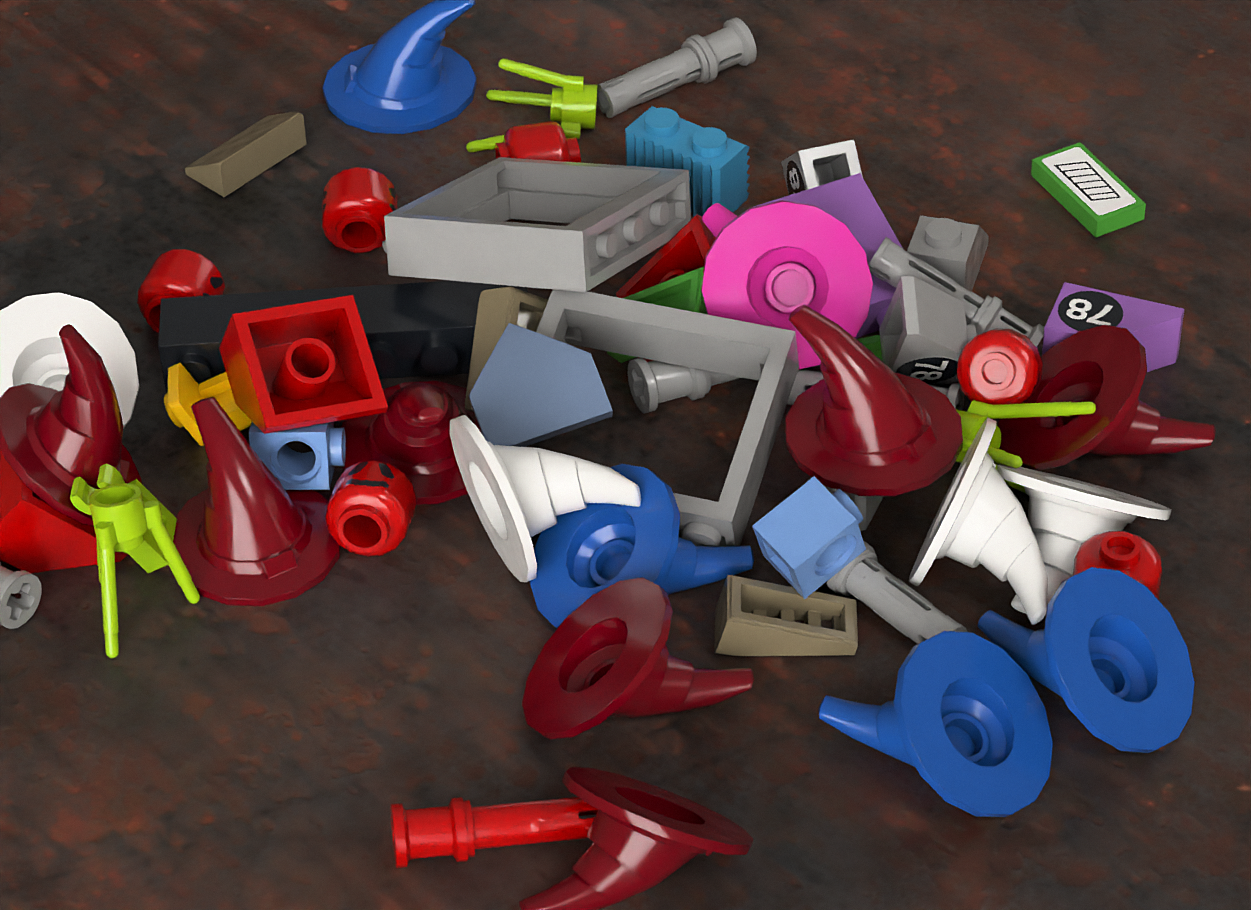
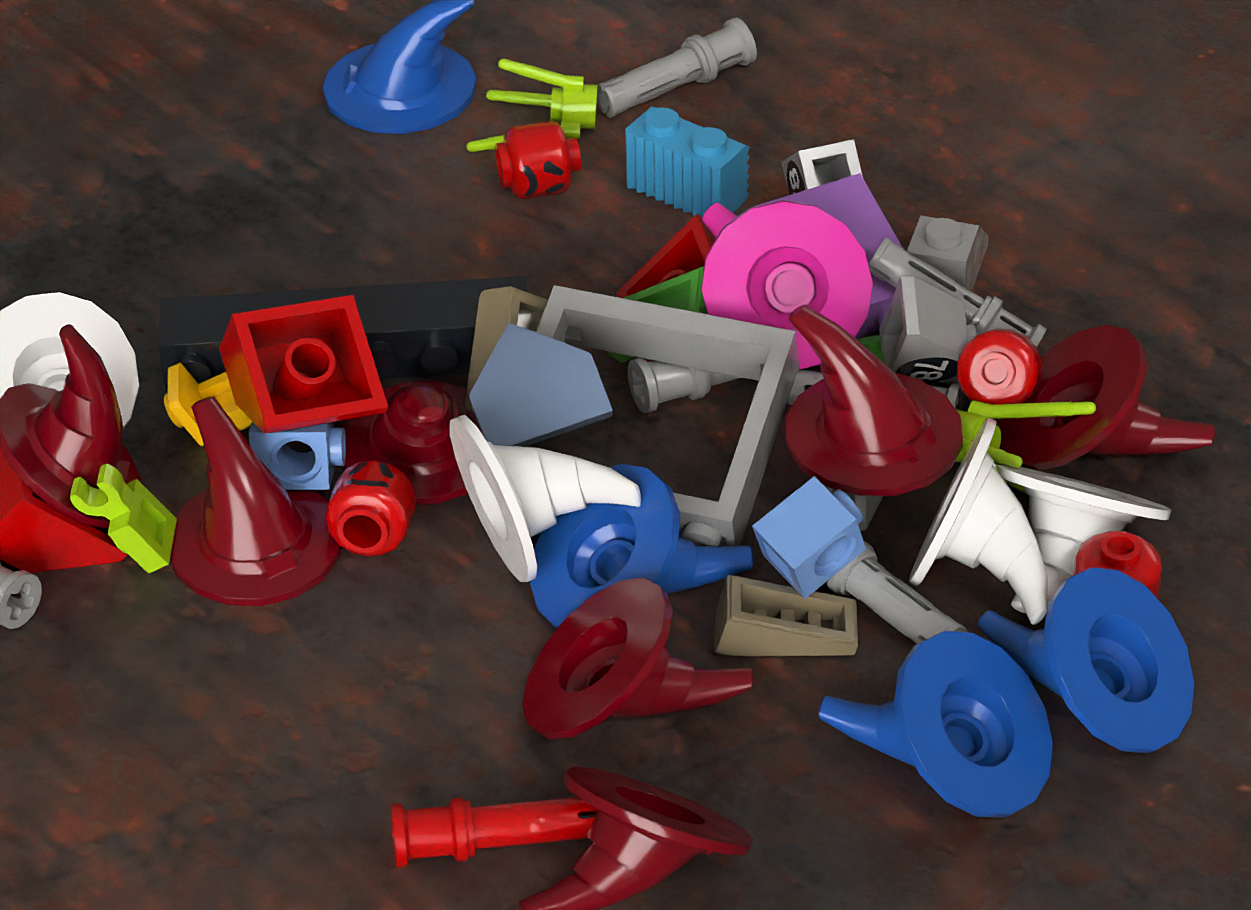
(119, 525): lime plant -> none
(177, 275): red head -> none
(249, 153): dark tan slope -> none
(356, 208): red head -> none
(611, 210): light grey window -> none
(1088, 189): tile -> none
(1151, 323): medium lavender slope -> none

